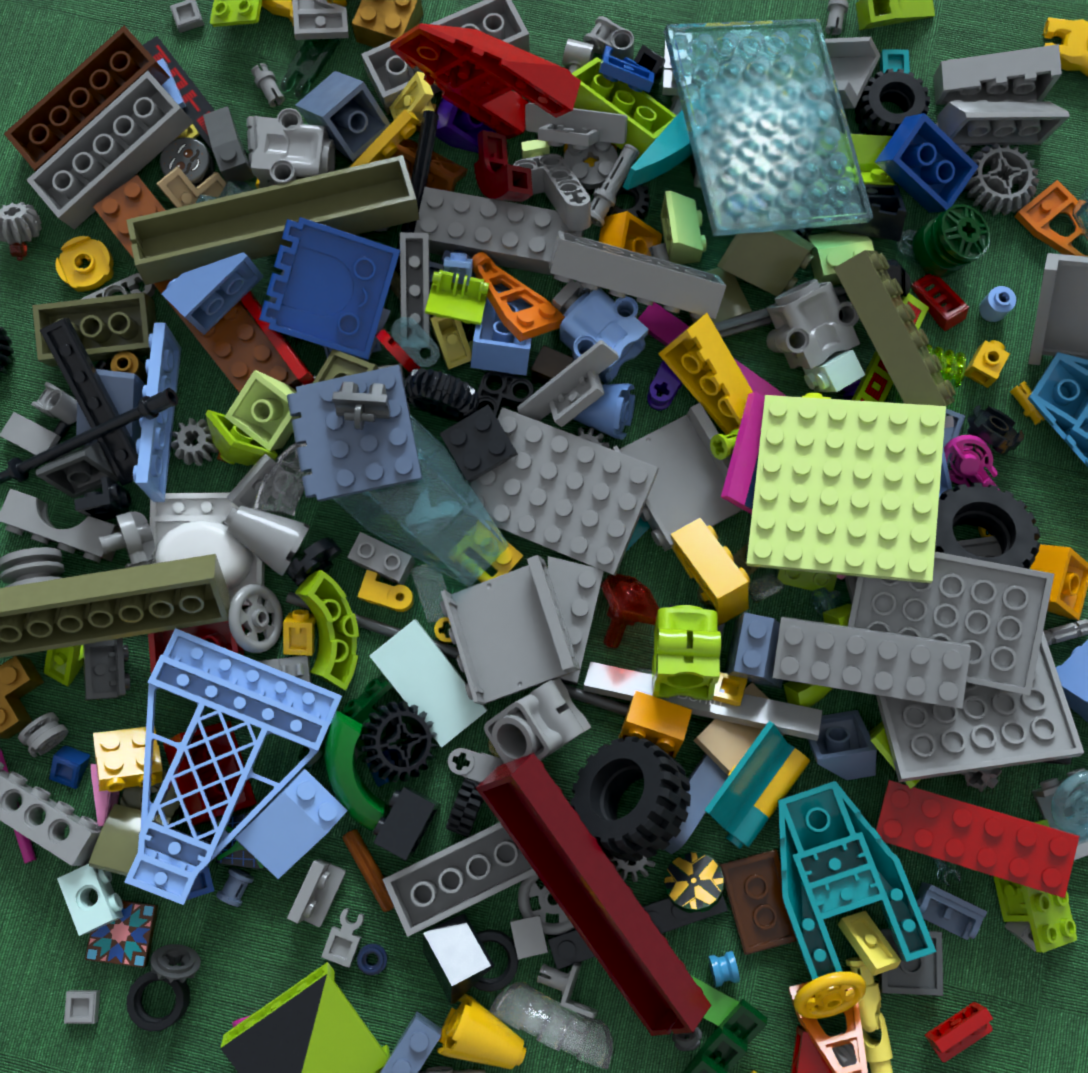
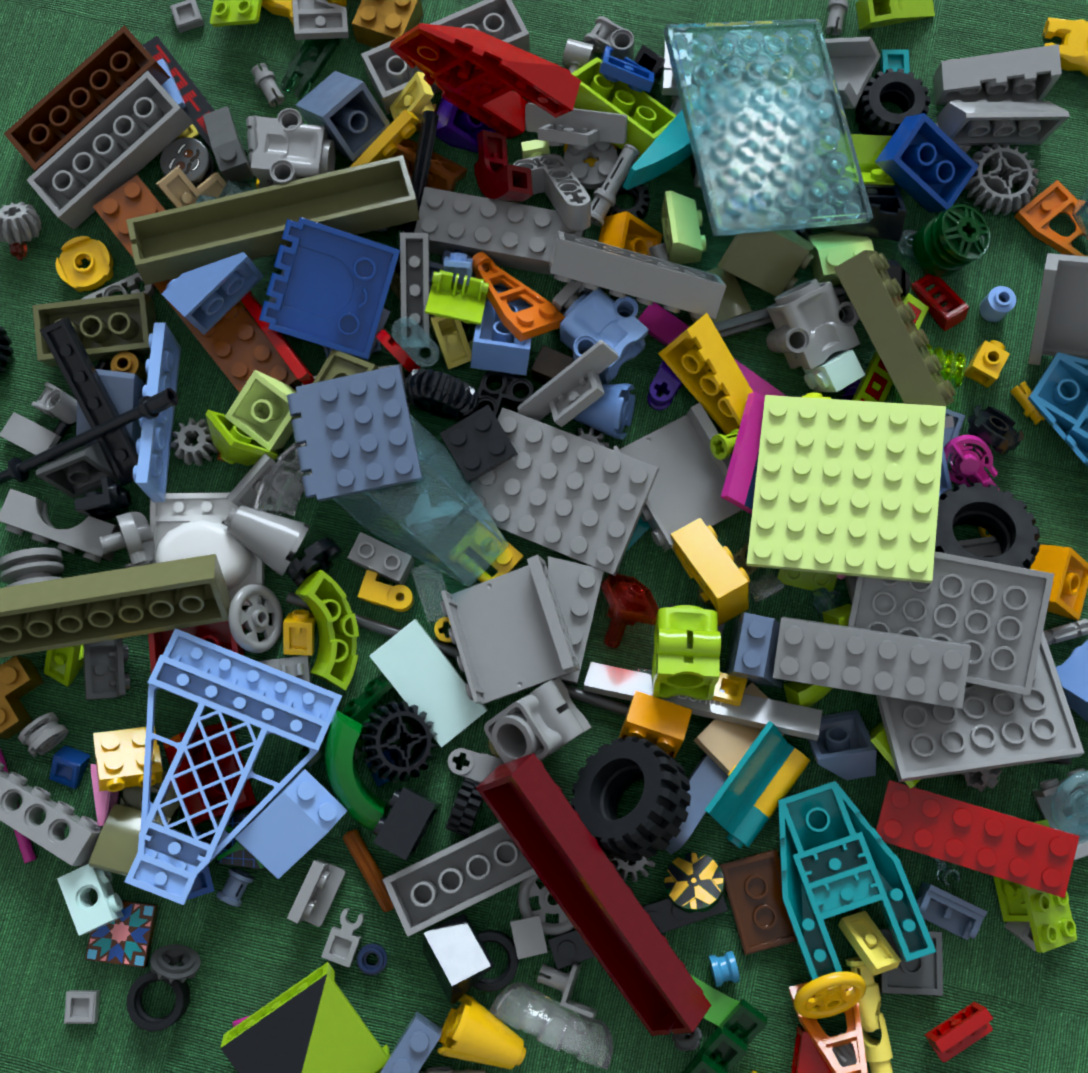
(361, 406): dark grey hips -> none

